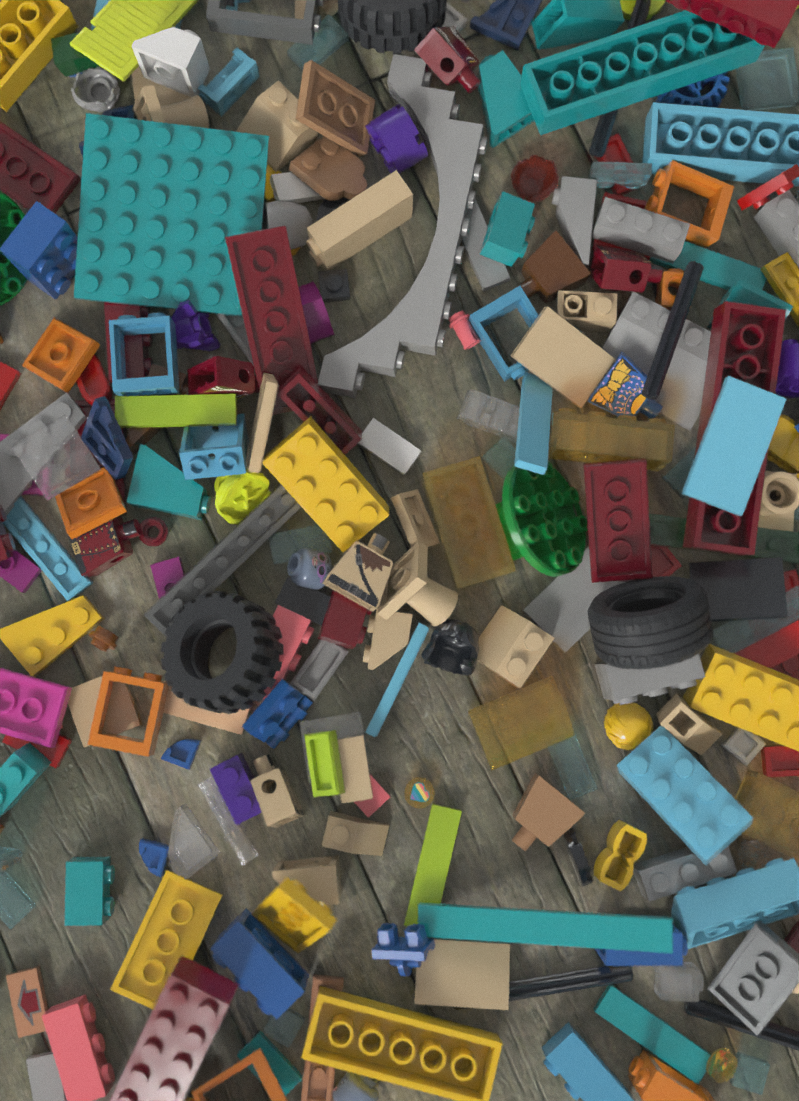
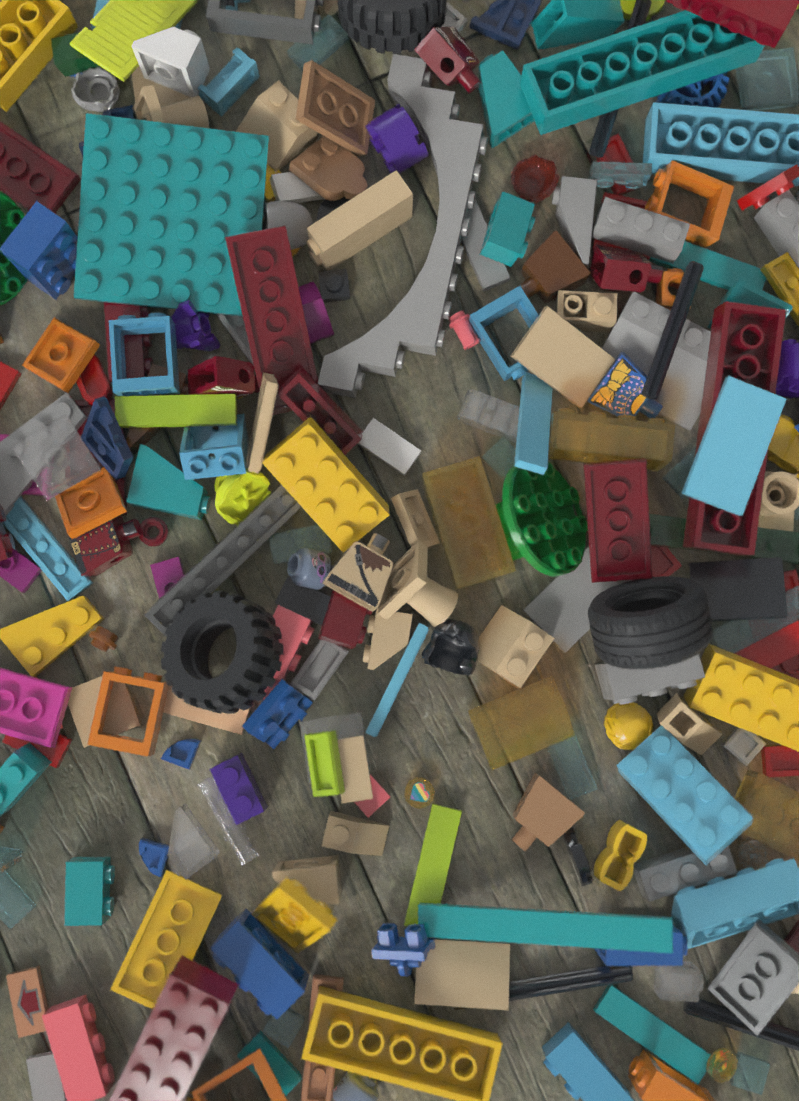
(282, 804): tan torso -> none

